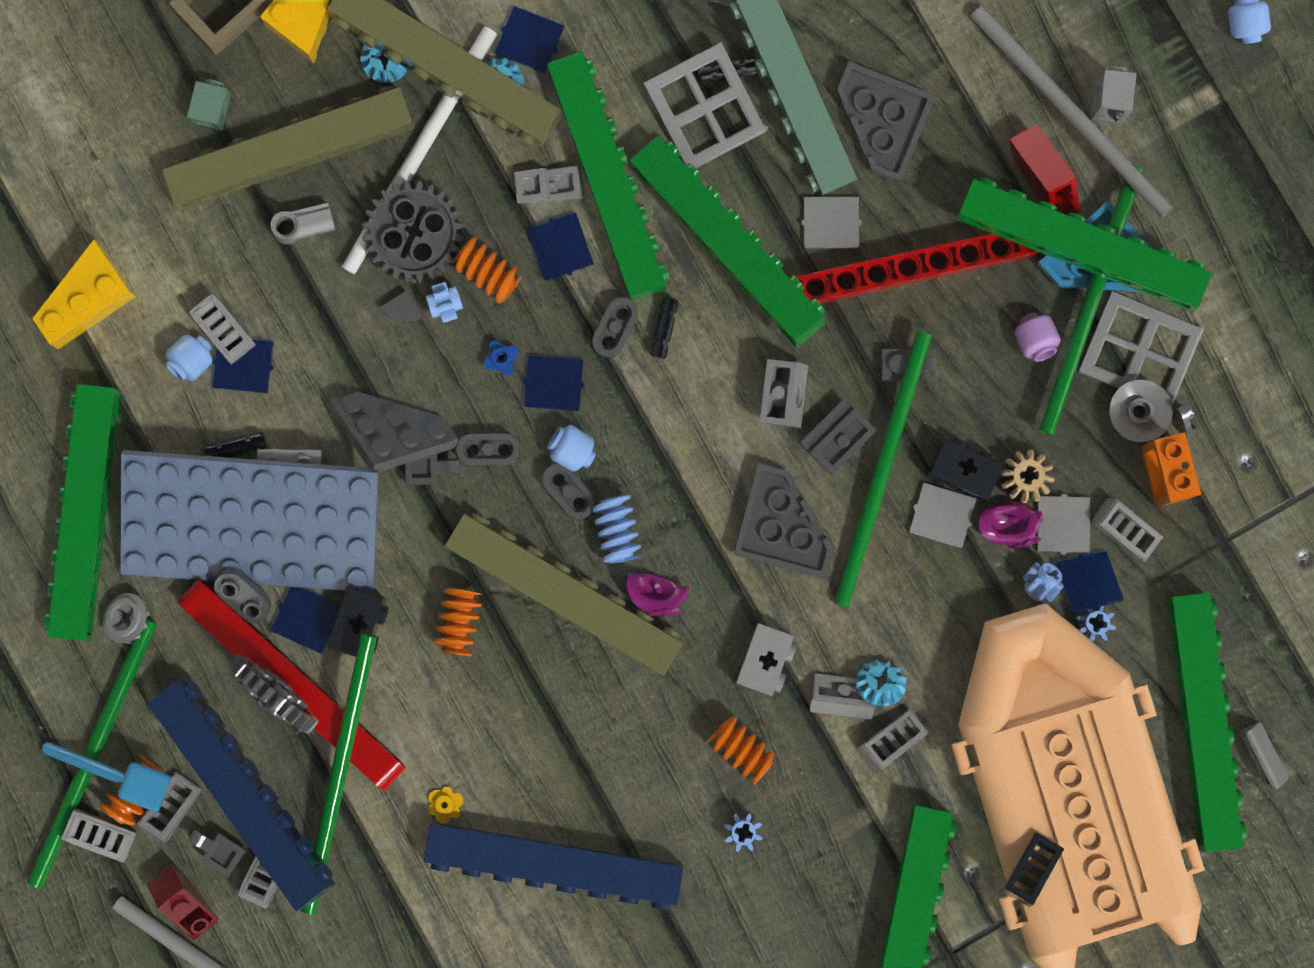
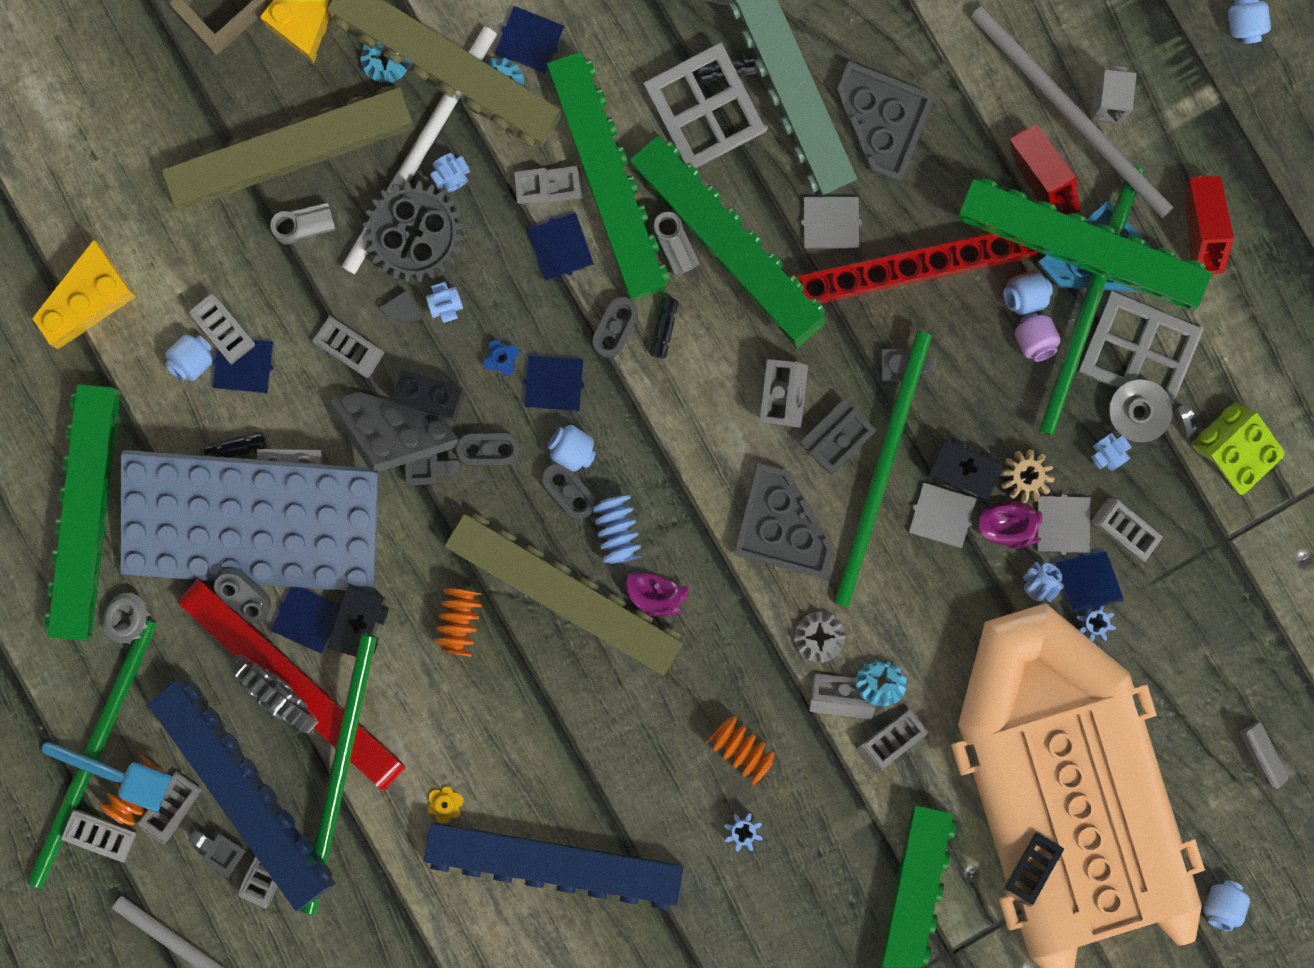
(181, 902): dark red slope -> none
(209, 104): sand green brick -> none
(365, 357): none -> light grey slope
(428, 395): none -> black brick
(450, 172): none -> light blue gear
(486, 270): orange piece -> none
(675, 246): none -> light grey piece
(764, 641): light grey brick -> none
(809, 648): none -> light grey gear
(1027, 293): none -> light blue head
(1111, 452): none -> light blue gear
(1165, 473): orange window -> none
(1205, 722): green brick -> none
(1208, 222): none -> red slope
(1226, 905): none -> light blue head
(1239, 446): none -> lime bracket

